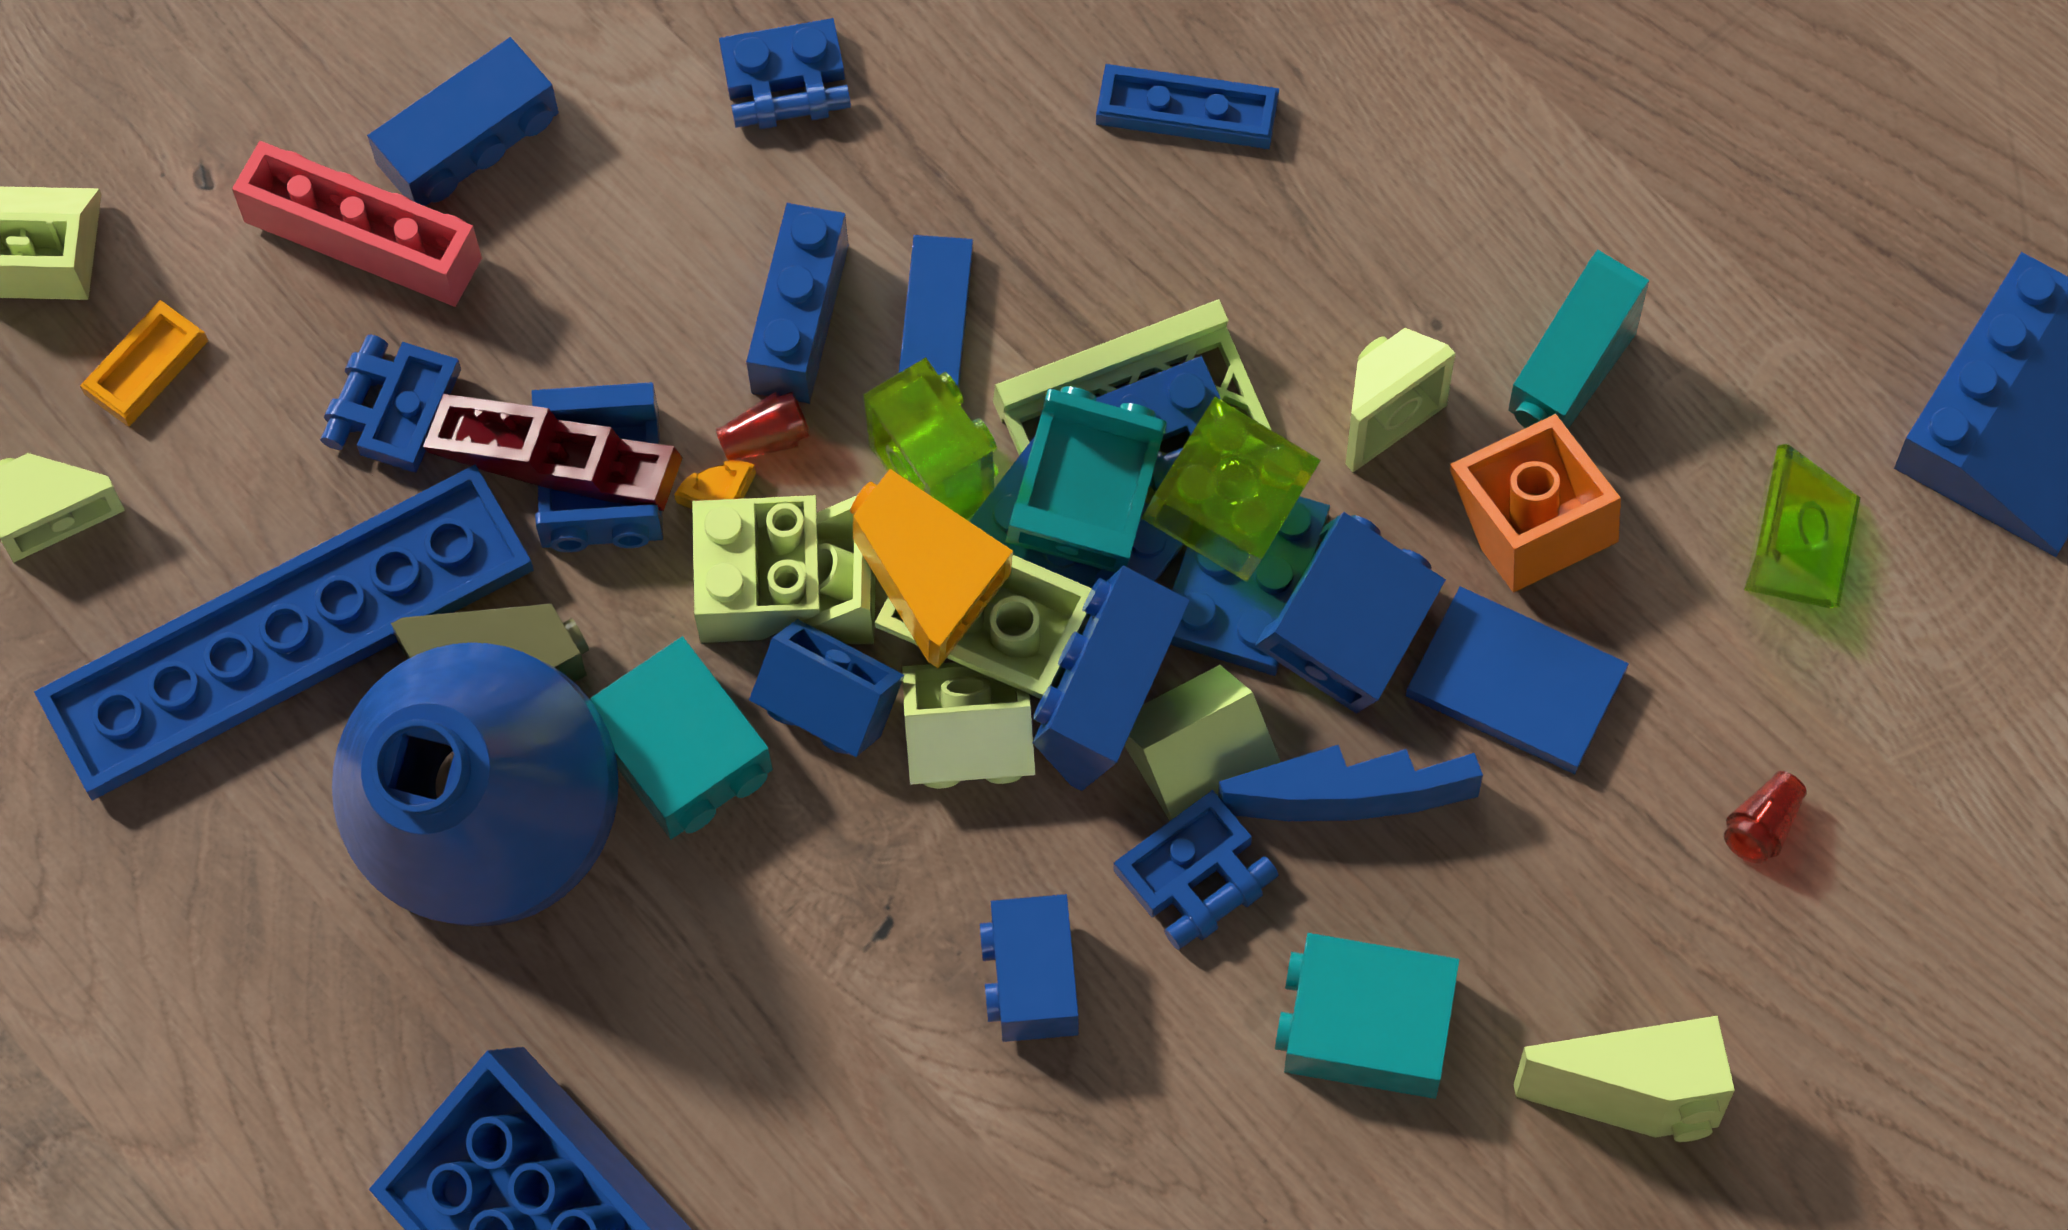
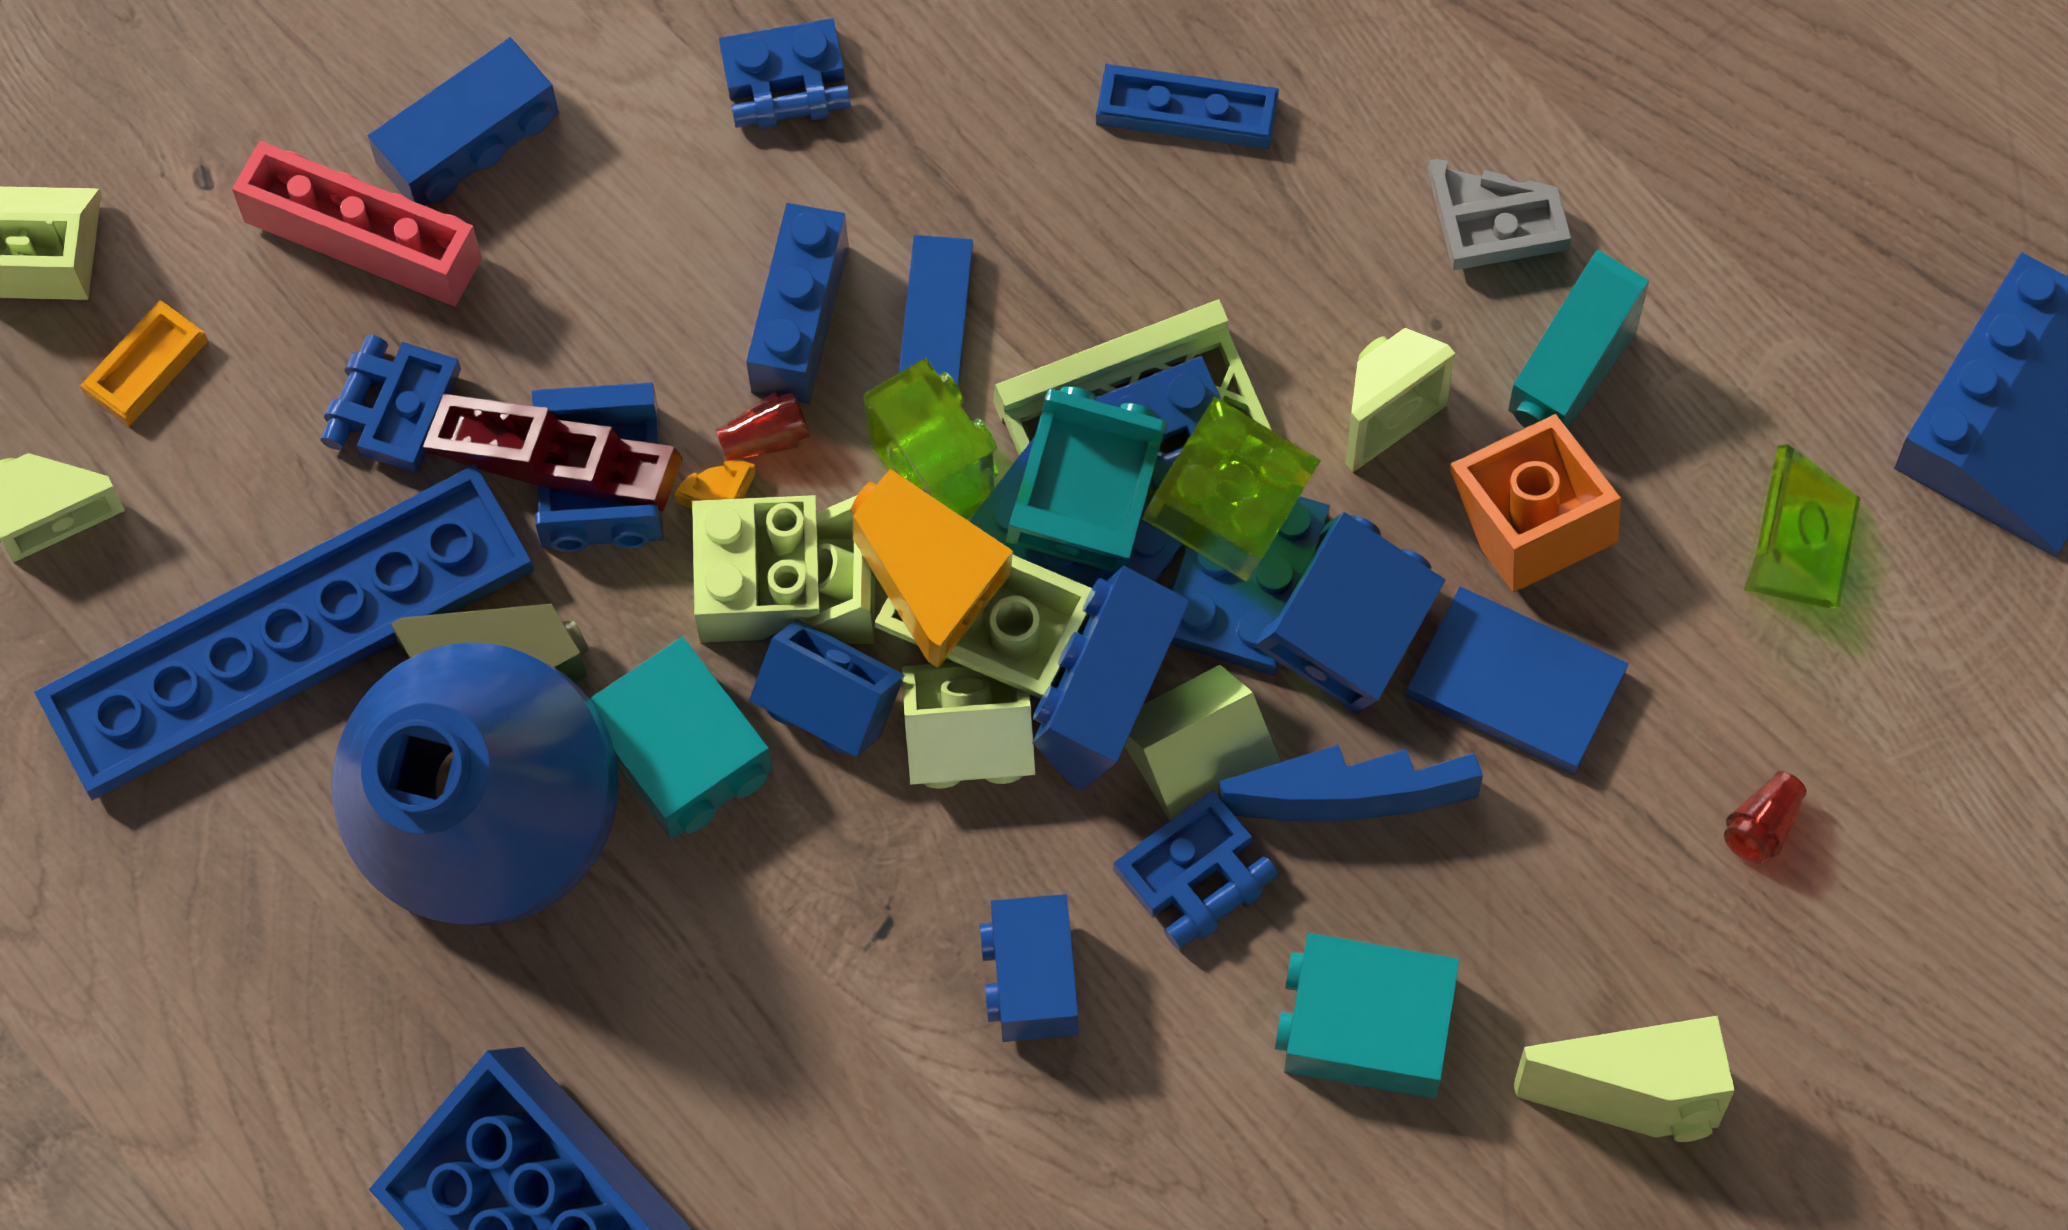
(1496, 217): none -> light grey wing

